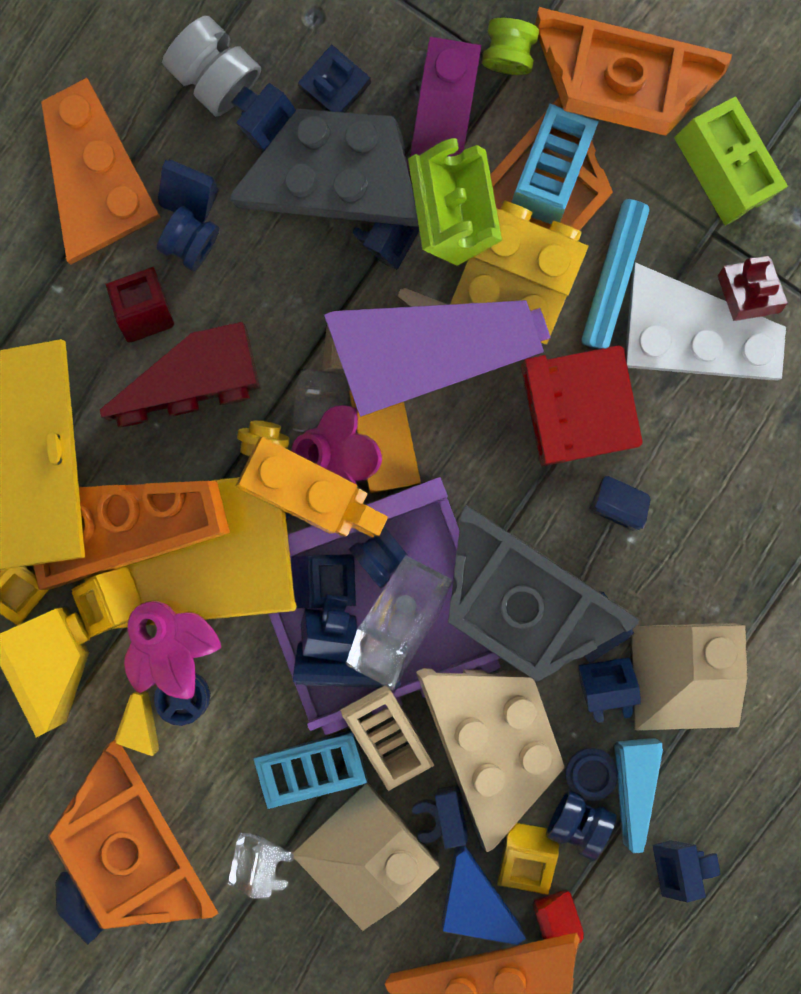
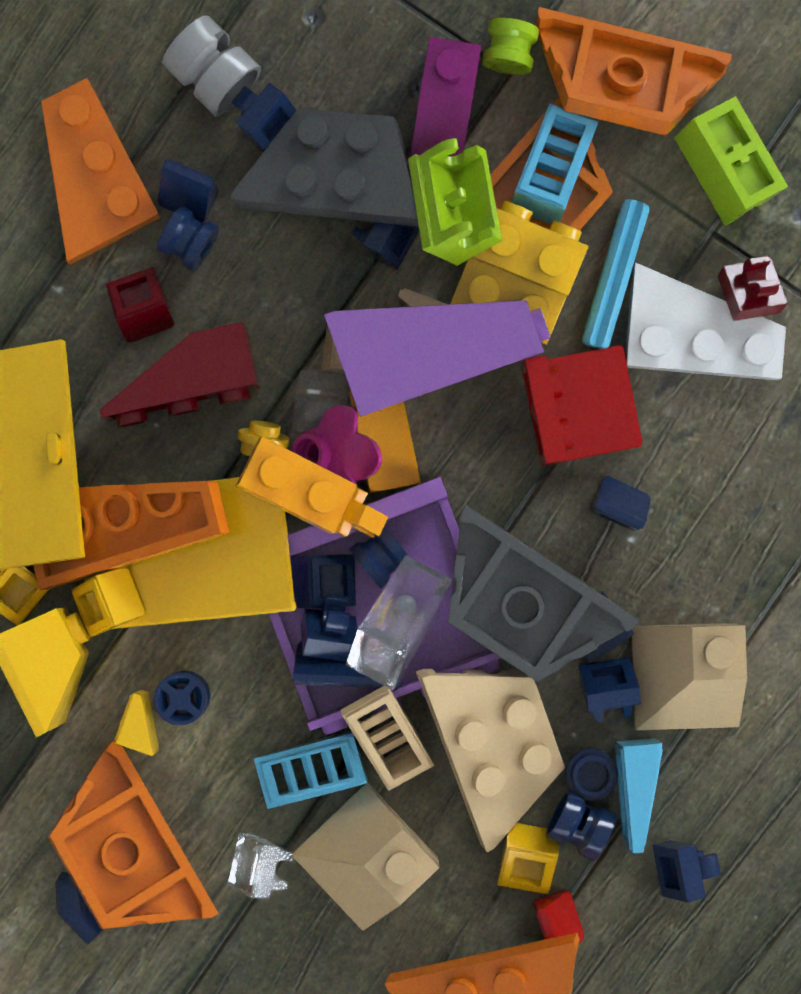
(170, 654): dark pink plate -> none
(334, 81): dark blue tile -> none
(448, 815): dark blue tile -> none
(475, 905): blue slope -> none

